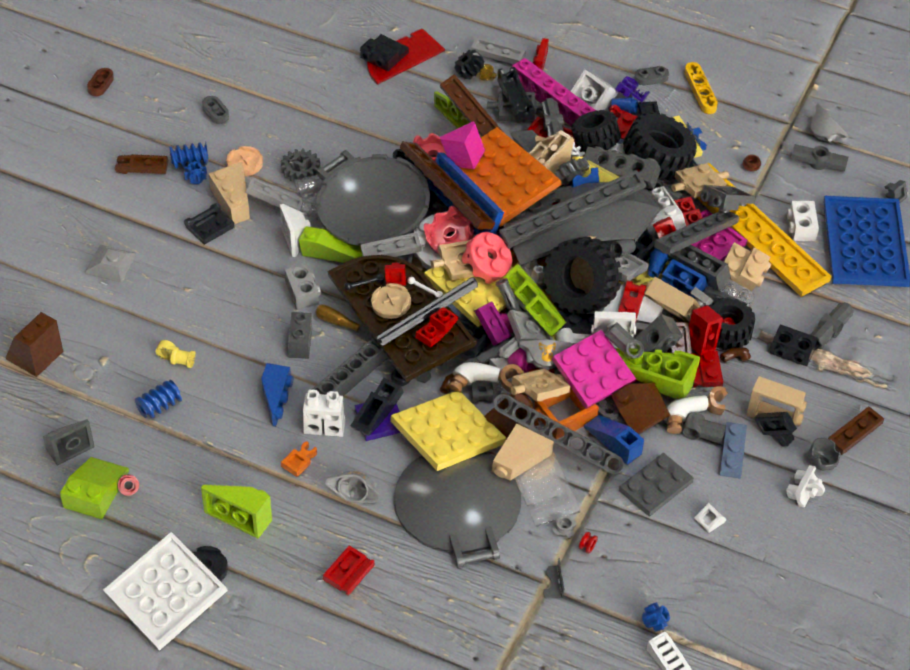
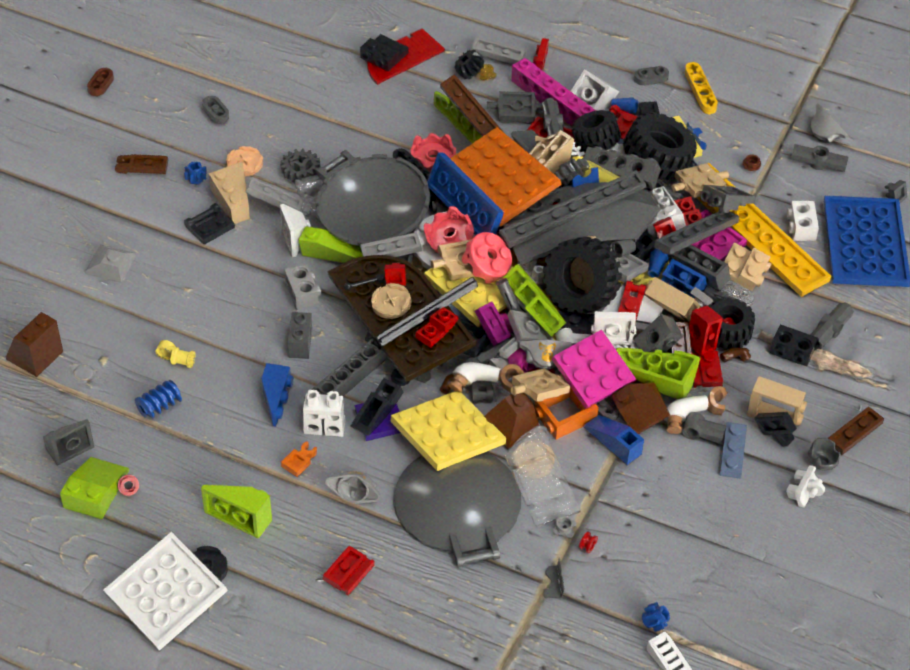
(189, 155): blue piece -> none
(333, 316): pearl gold piece -> none
(411, 280): white hinge -> none
(447, 185): reddish brown plate -> none
(464, 146): dark pink slope -> none
(516, 96): black piece -> none
(521, 452): tan slope -> none
(569, 434): dark grey beam -> none
(623, 340): dark grey piece -> none
(629, 86): dark purple piece -> none
(656, 484): dark grey plate -> none
(709, 518): white slope -> none

